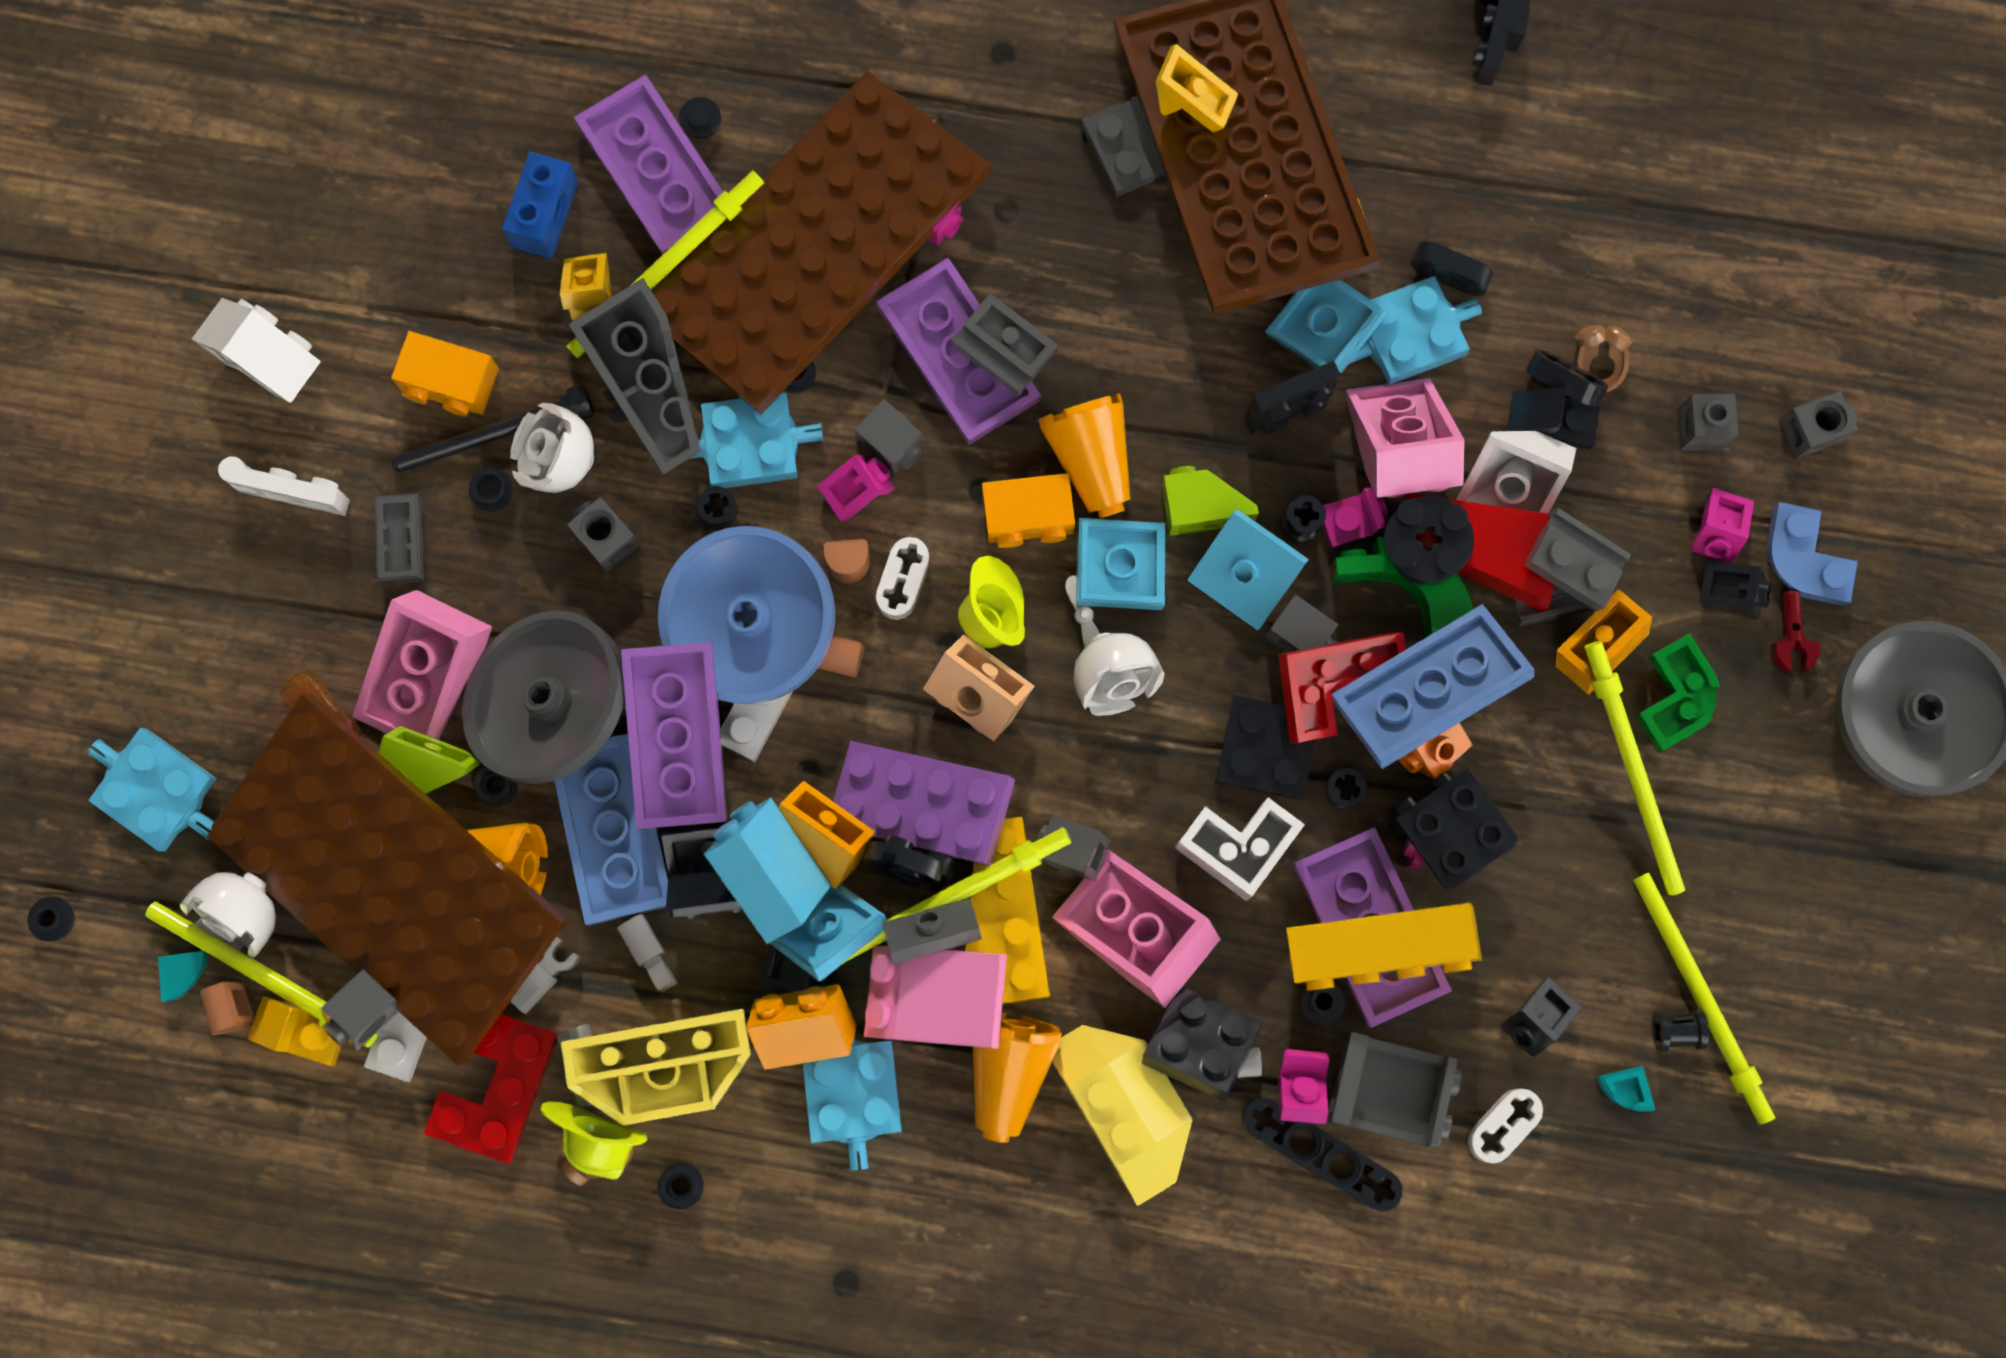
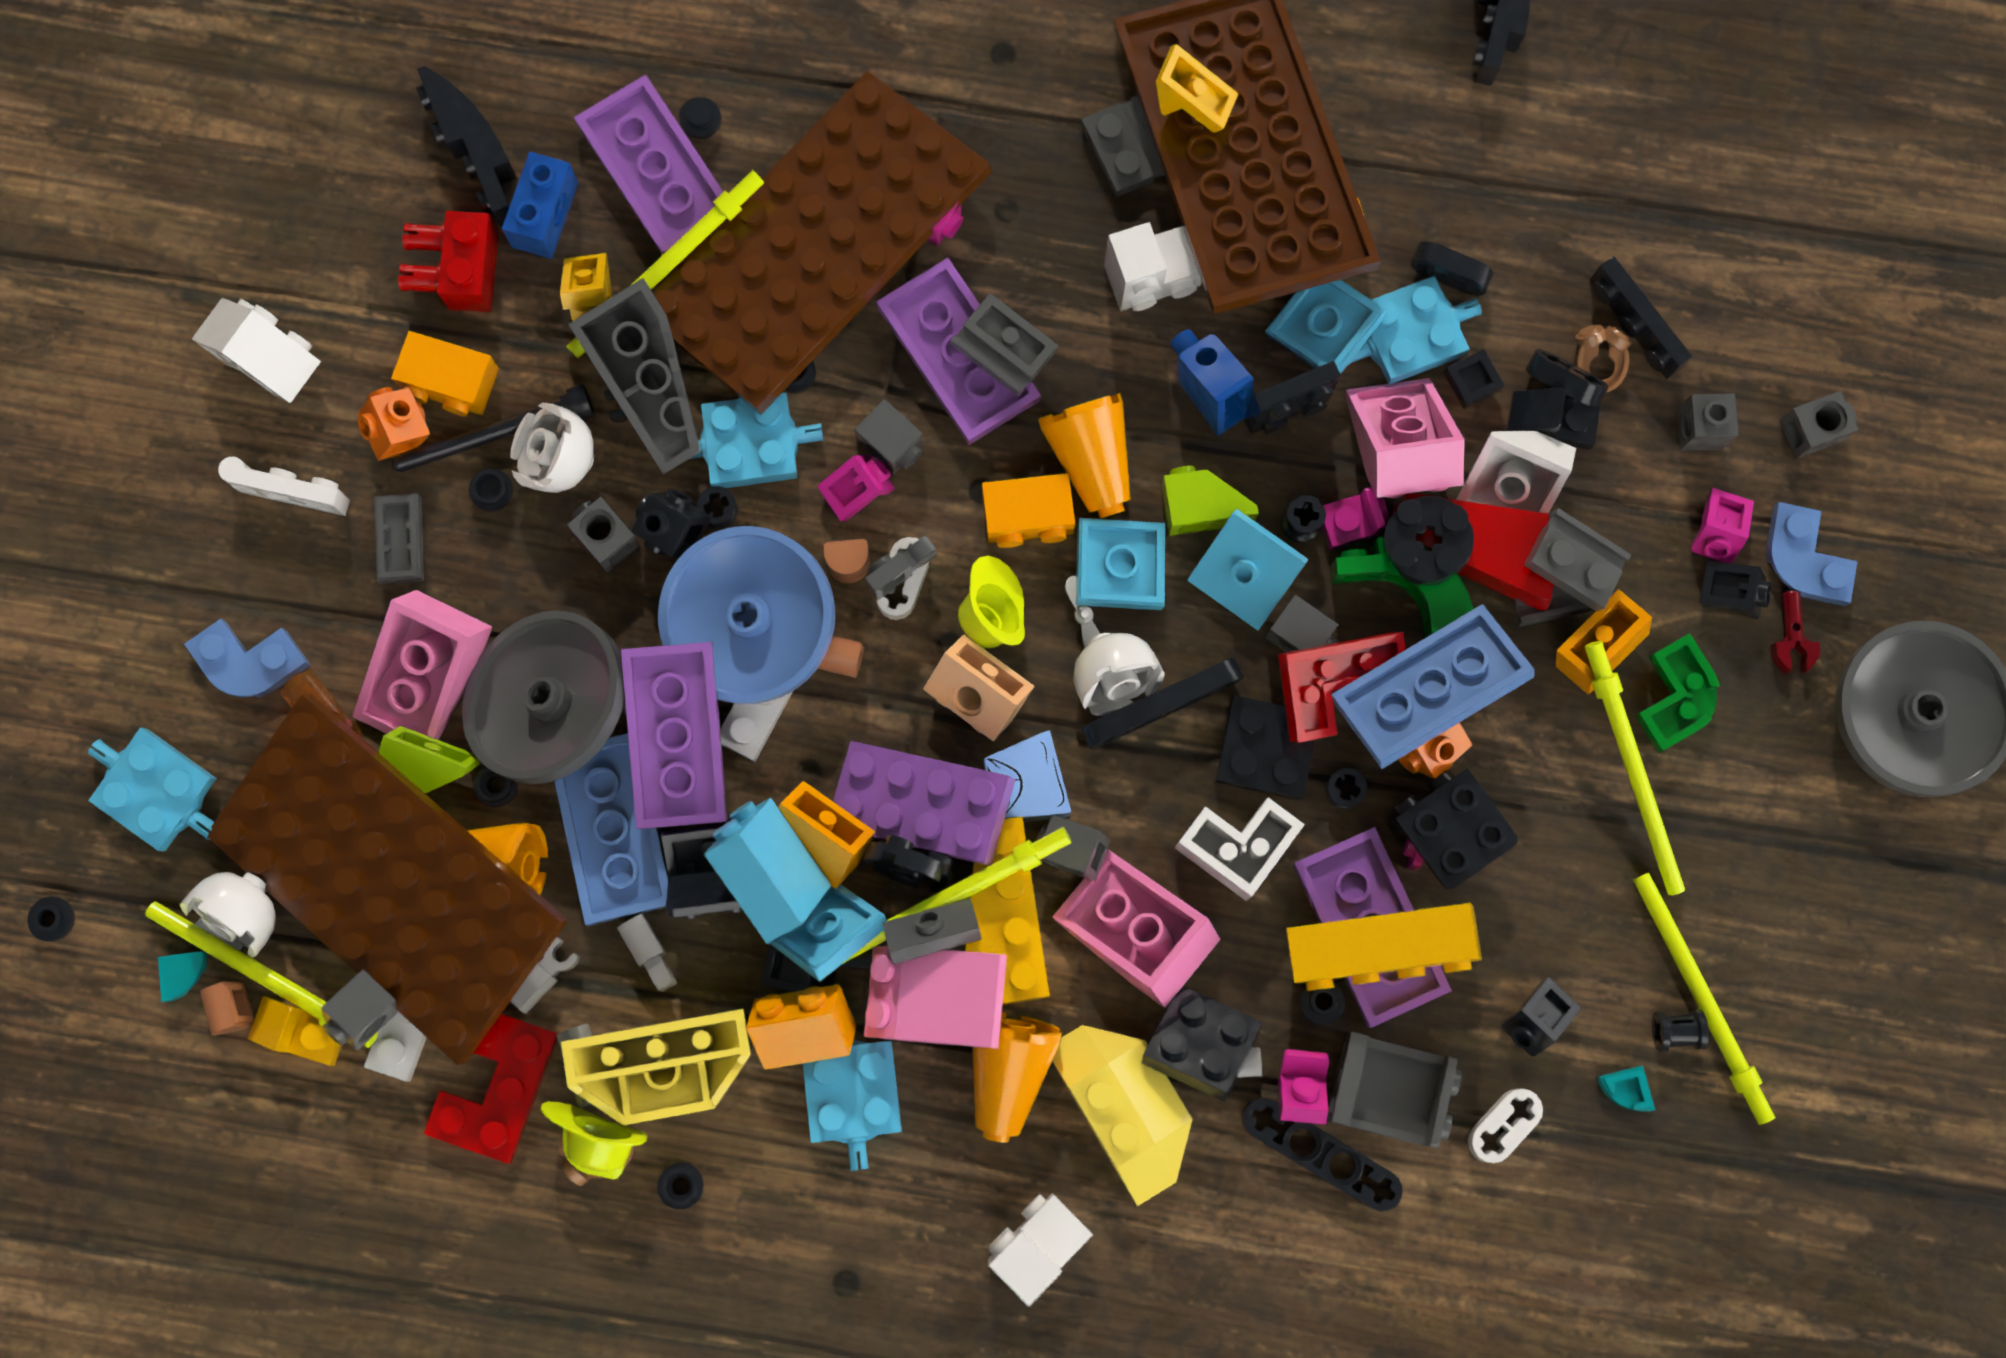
(243, 671): none -> medium blue plate
(392, 422): none -> orange brick
(467, 260): none -> red brick
(469, 137): none -> black slope
(669, 522): none -> black brick
(891, 572): none -> dark grey plate
(1037, 776): none -> light blue torso
(1038, 1248): none -> white brick
(1149, 266): none -> white brick
(1162, 703): none -> black beam
(1213, 380): none -> blue torso
(1473, 379): none -> black plate
(1639, 318): none -> black plate

